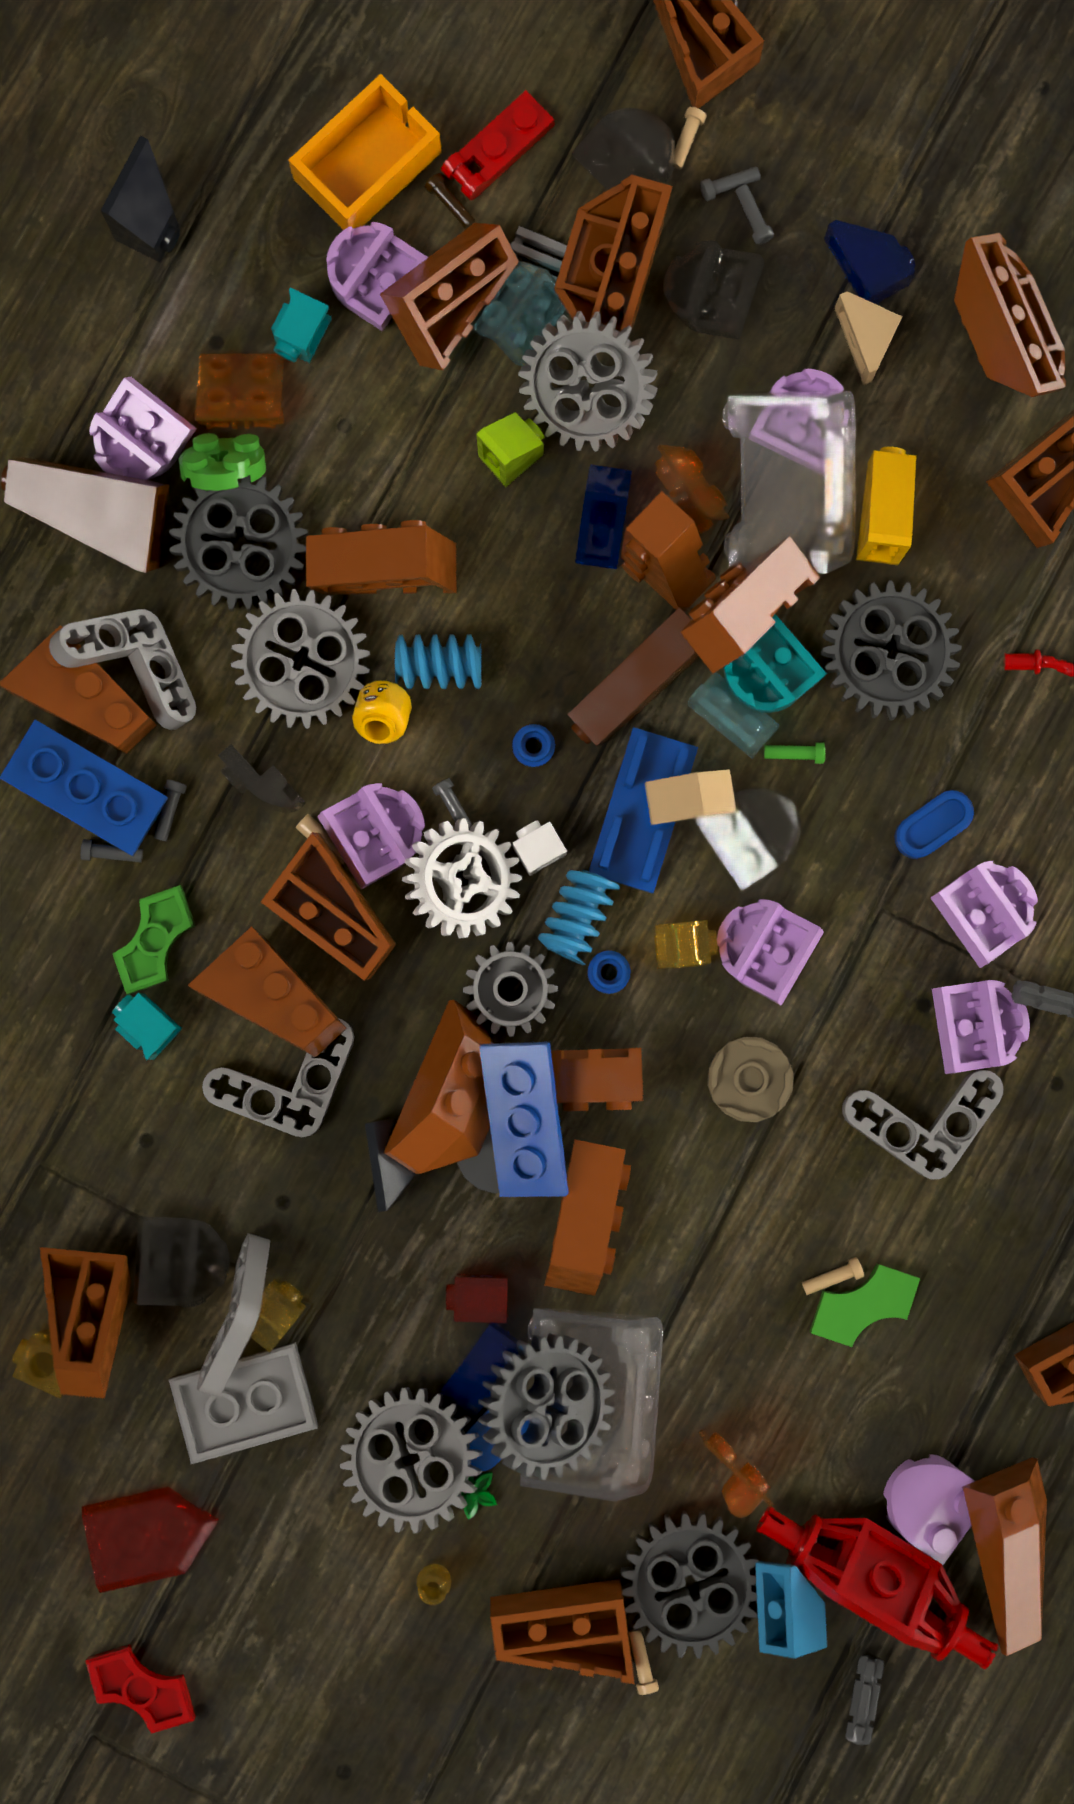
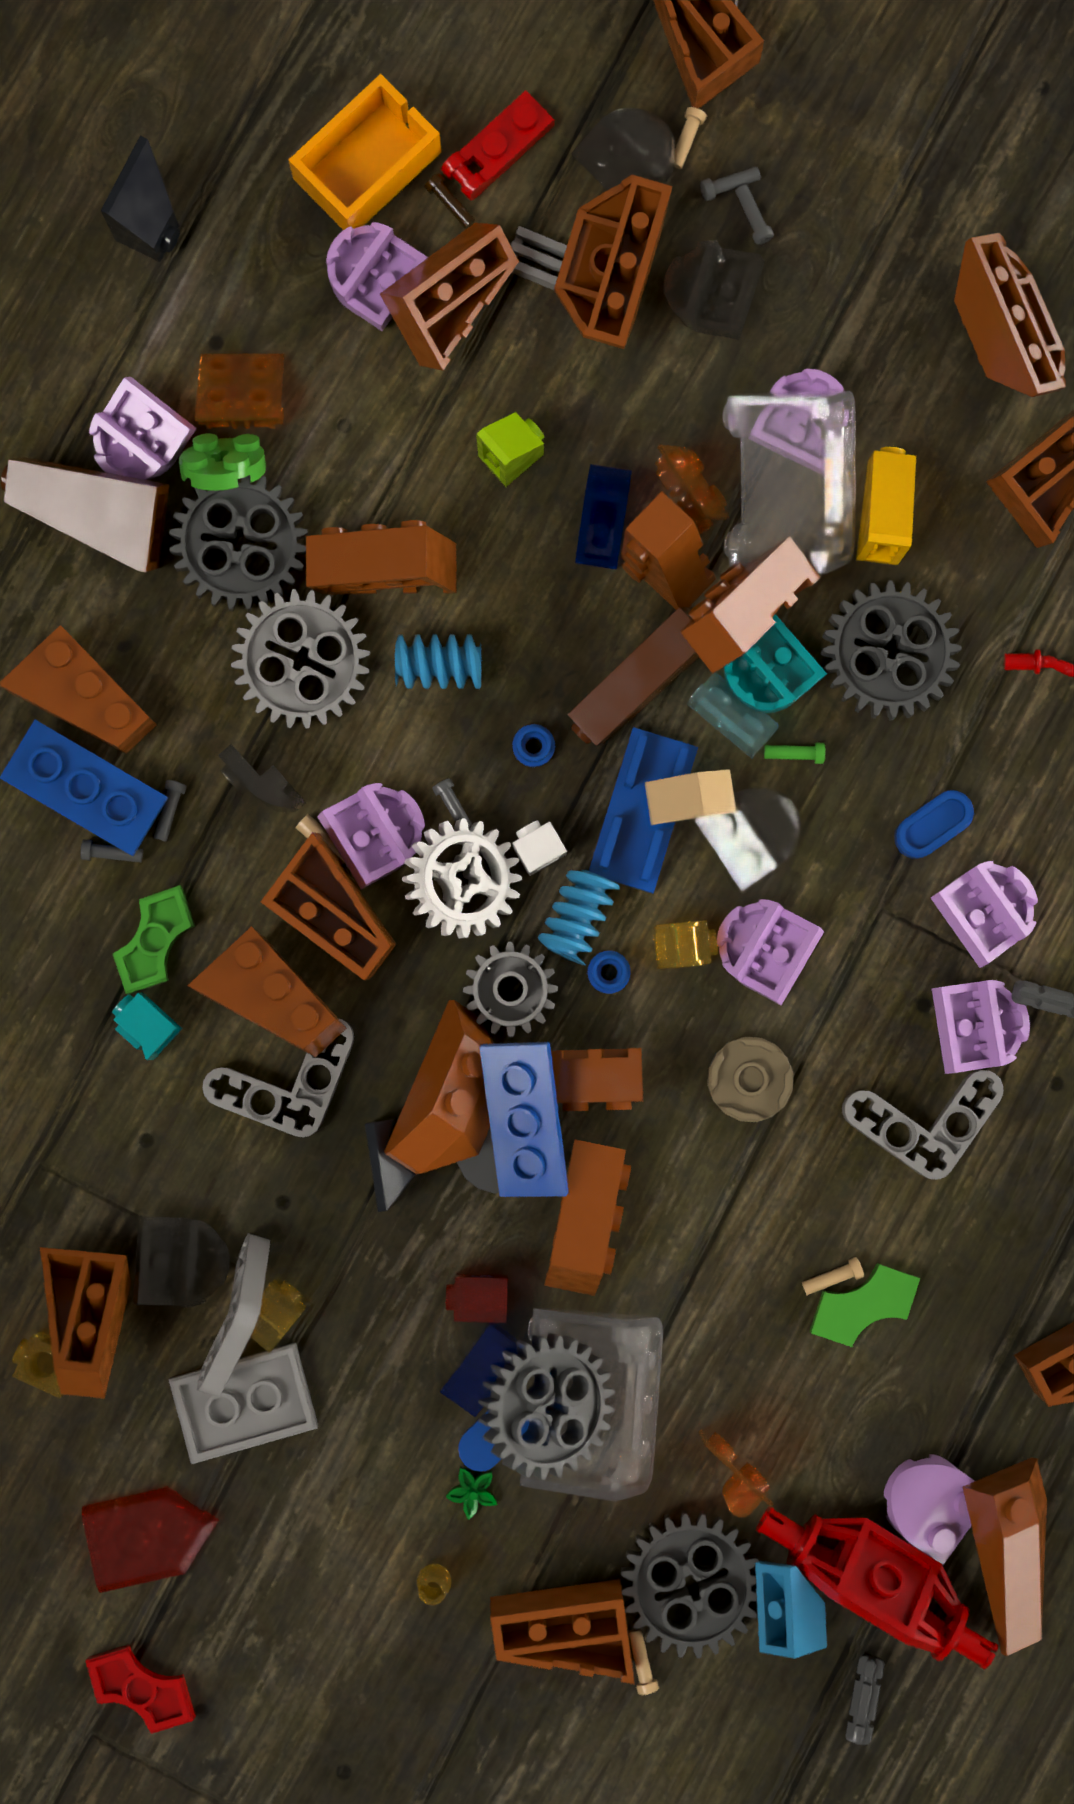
(140, 649): light grey beam -> none
(300, 327): teal window -> none
(374, 1473): light grey gear -> none
(382, 712): yellow head -> none
(521, 310): clear light blue bracket -> none
(580, 344): light grey gear -> none
(867, 331): tan slope -> none
(870, 260): clear blue slope -> none

